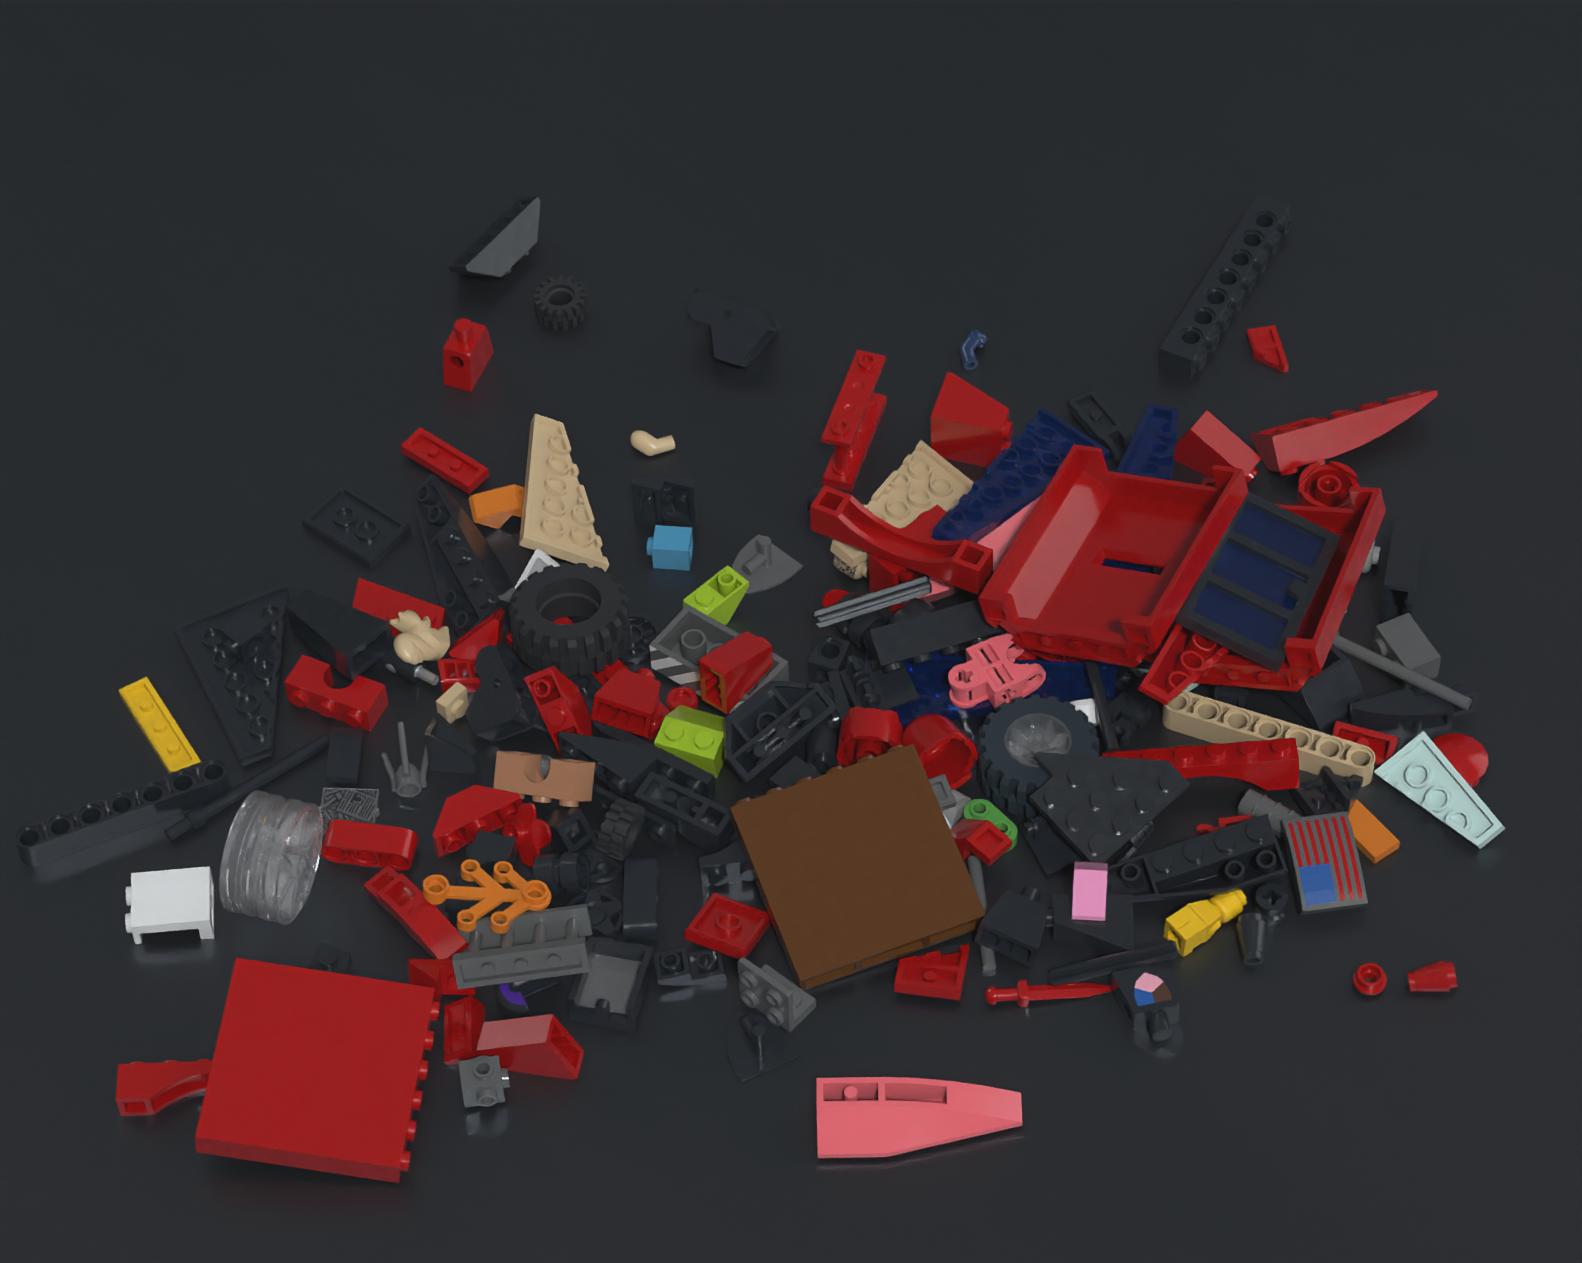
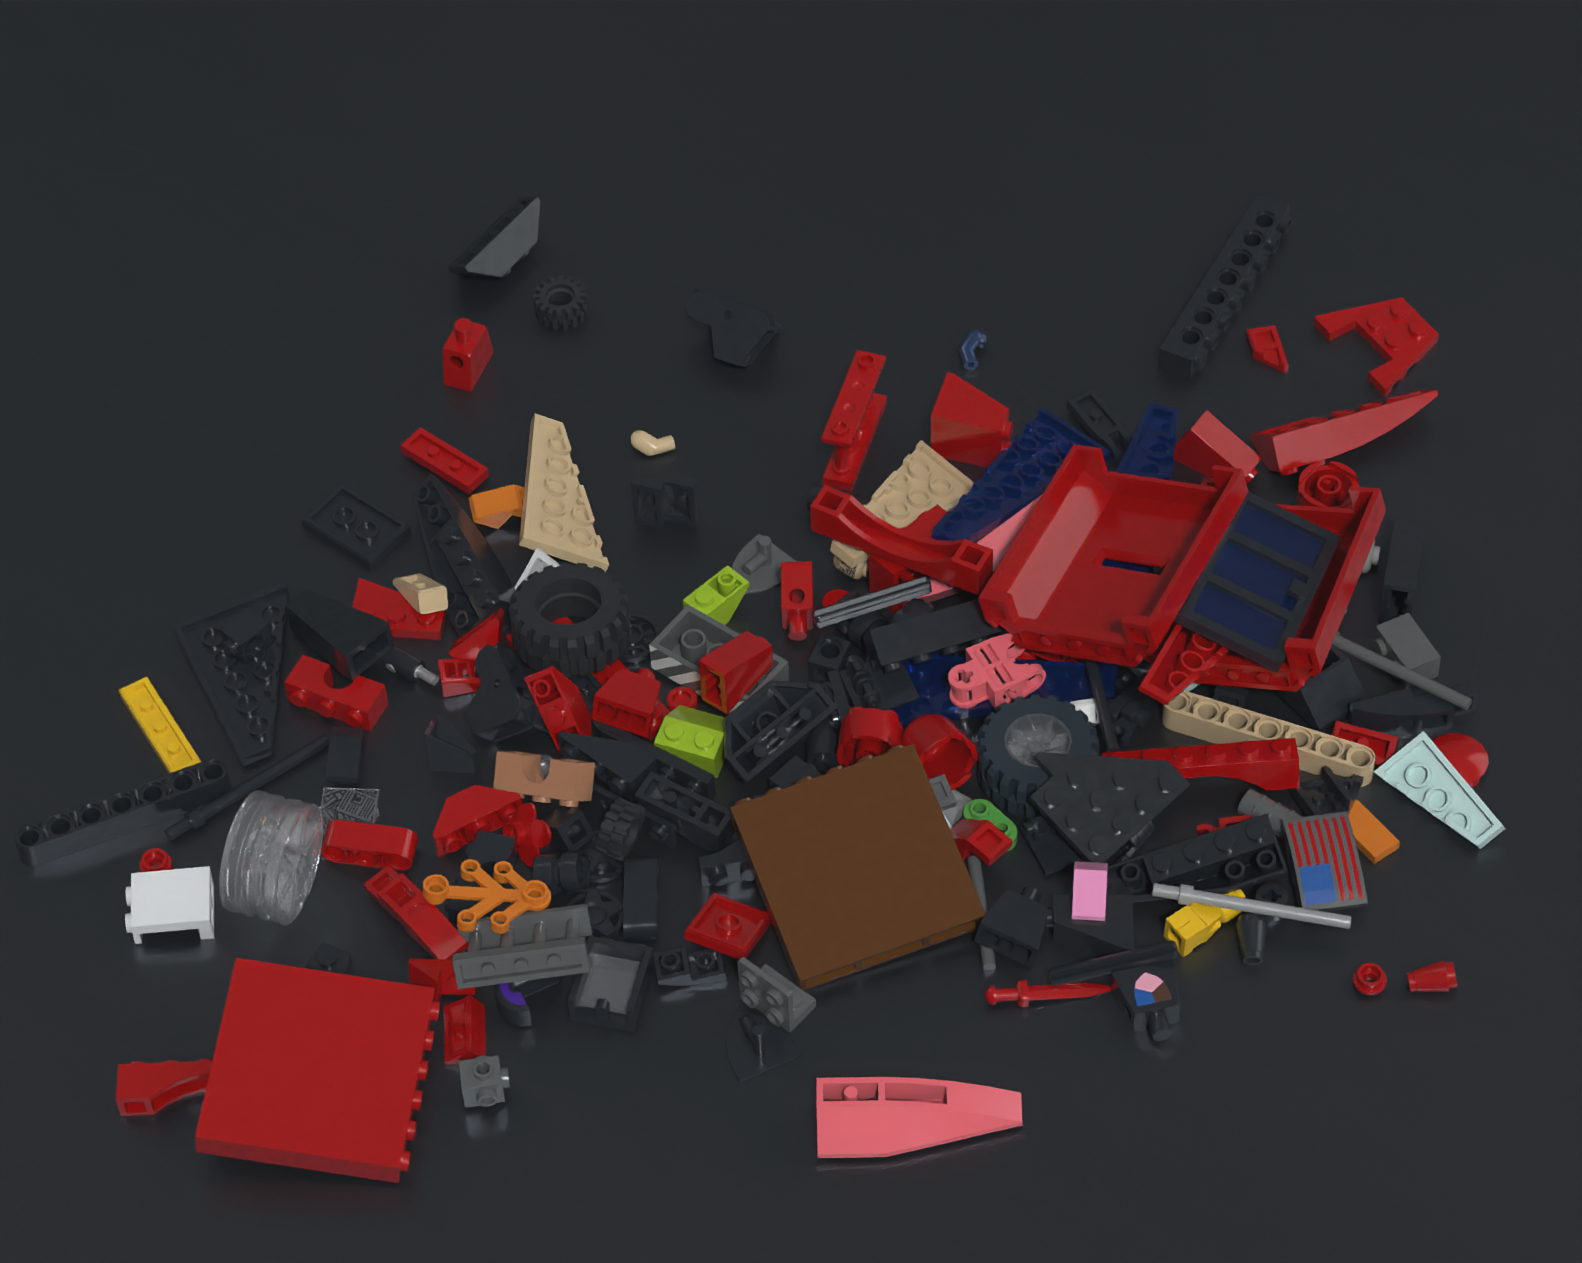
(155, 857): none -> red plate
(408, 779): dark grey plant -> none
(418, 639): tan animal -> none
(422, 593): none -> tan slope
(453, 702): tan plate -> none
(532, 1046): red slope -> none
(671, 547): dark azure brick -> none
(797, 598): none -> red torso
(933, 974): red wing -> none
(1186, 895): none -> light grey bar
(1391, 330): none -> red wing

